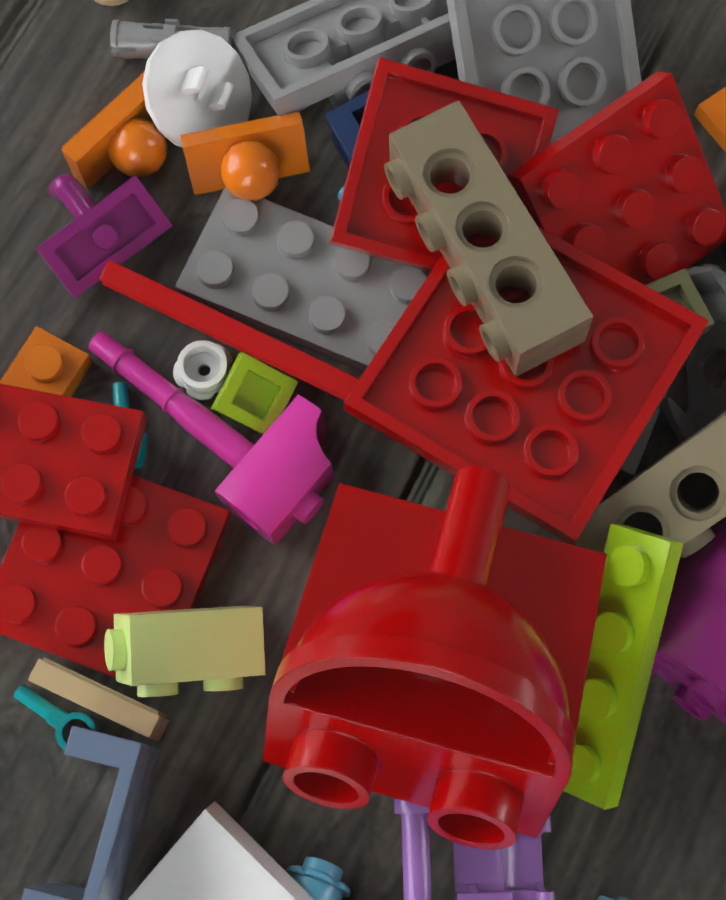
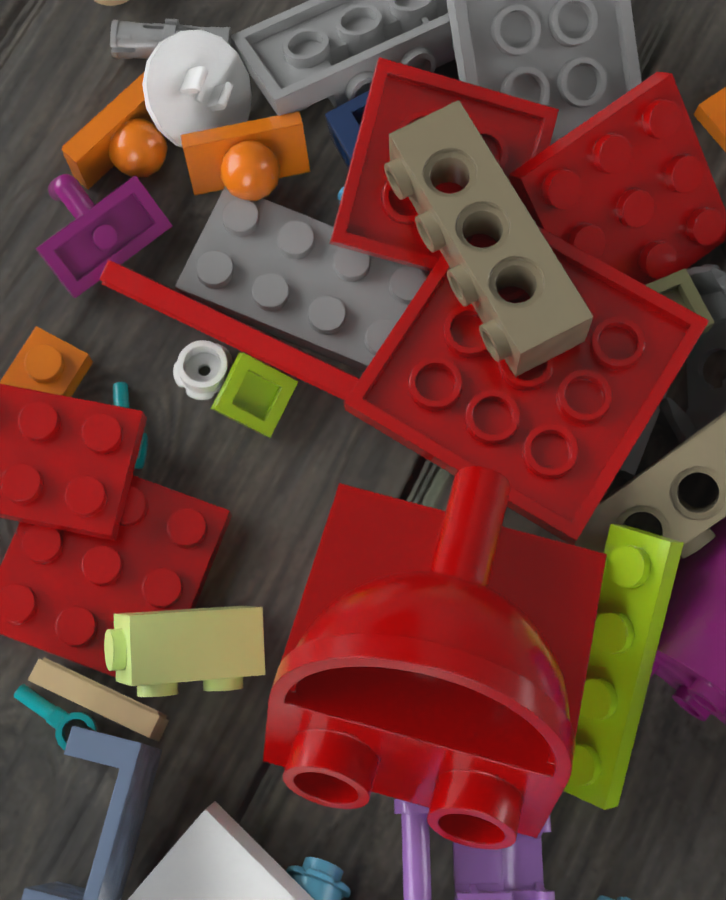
(270, 480): dark pink piece -> none

